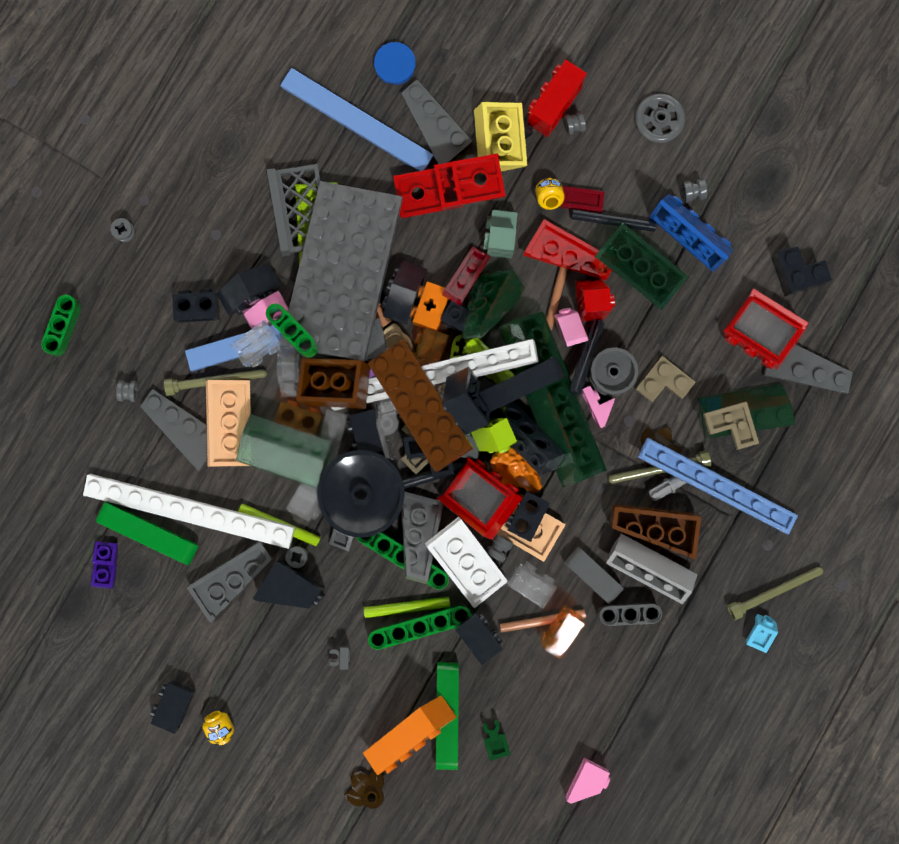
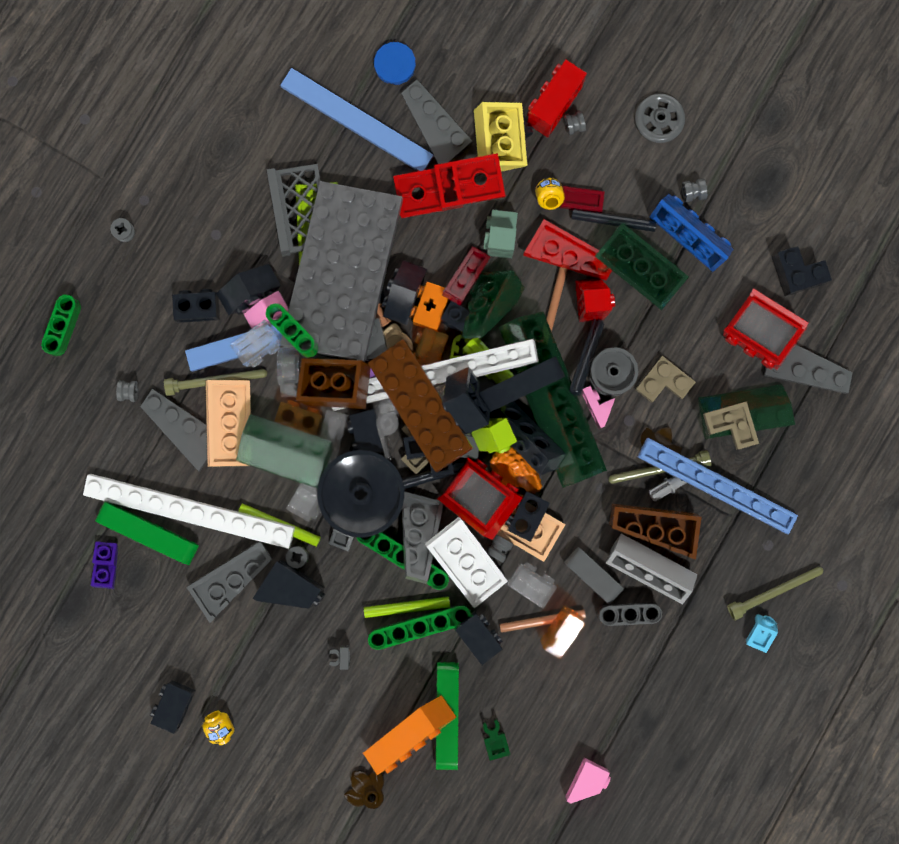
(570, 327): bright pink slope -> none

